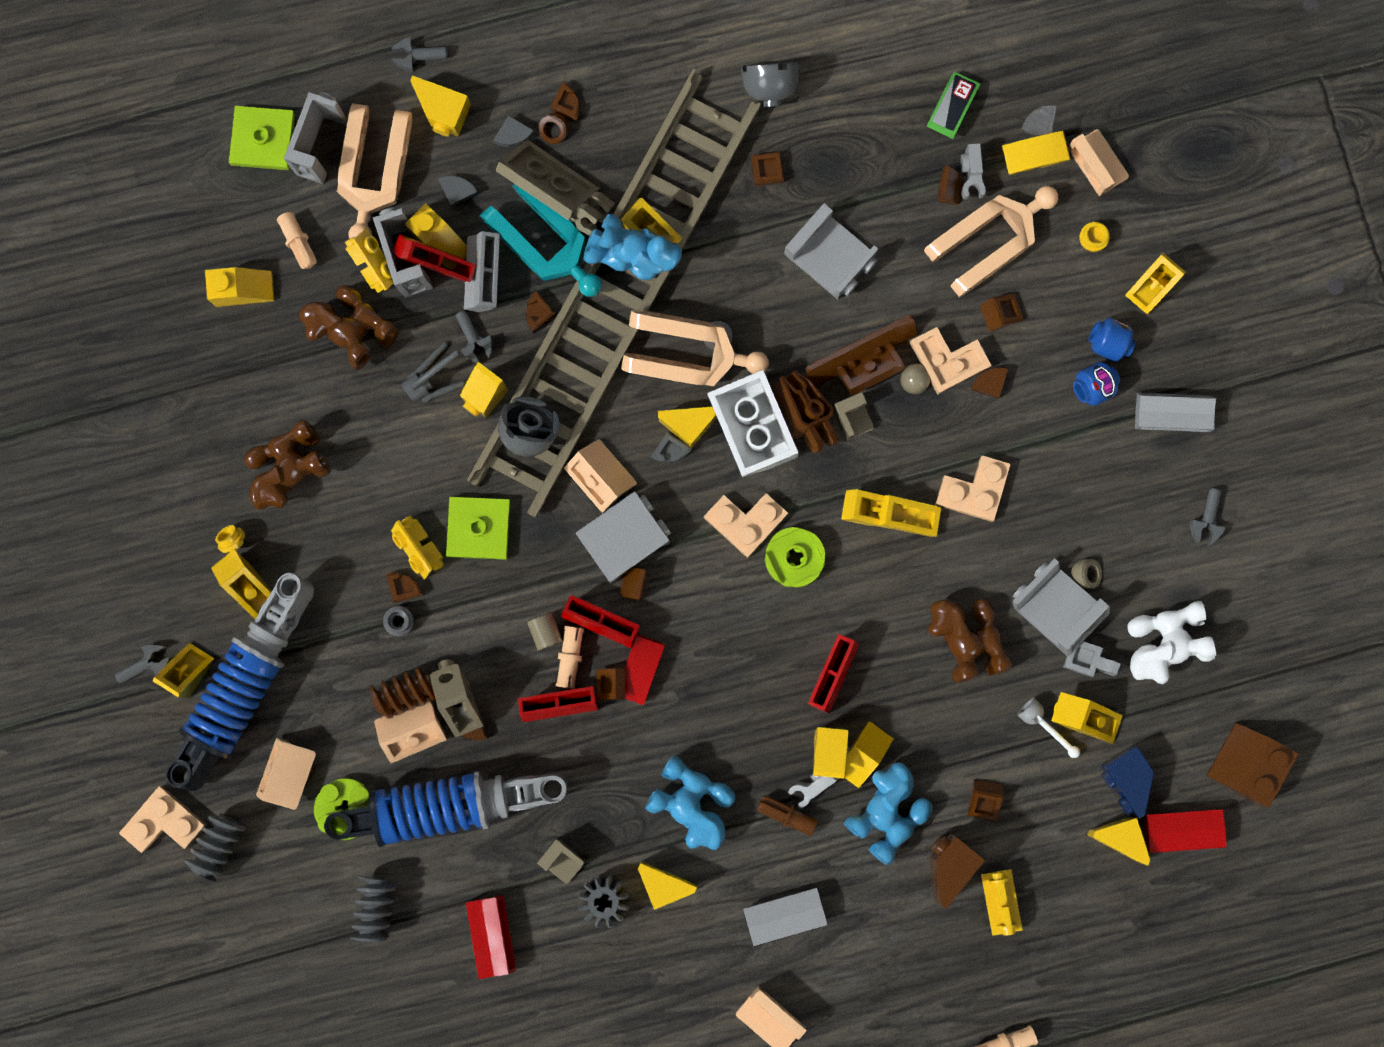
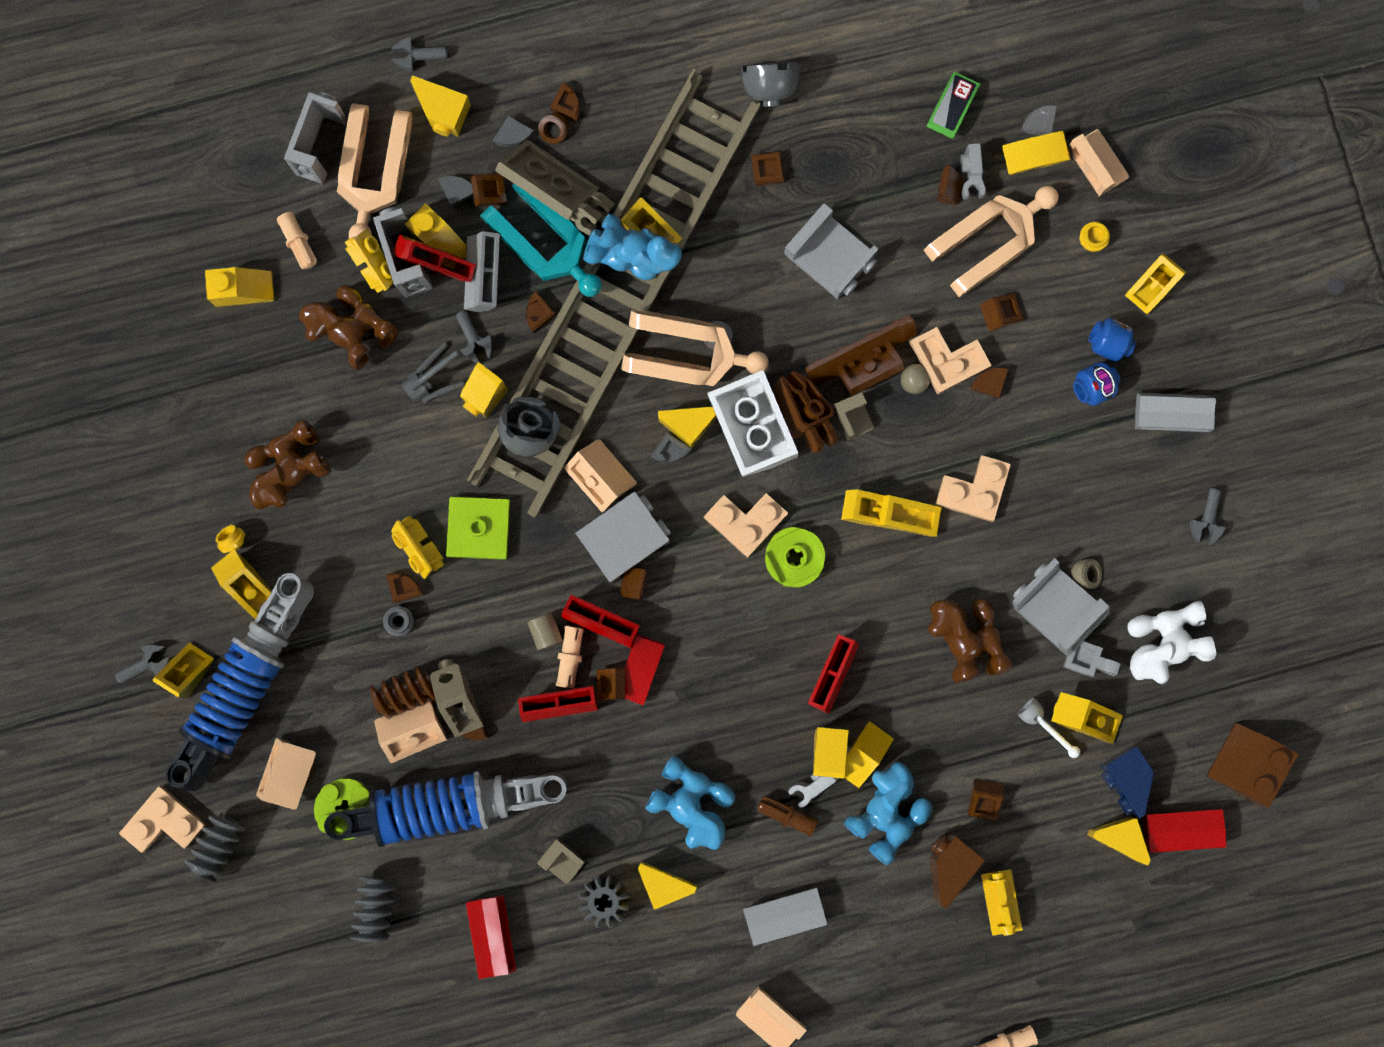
(261, 137): lime plate -> none
(488, 190): none -> reddish brown tile

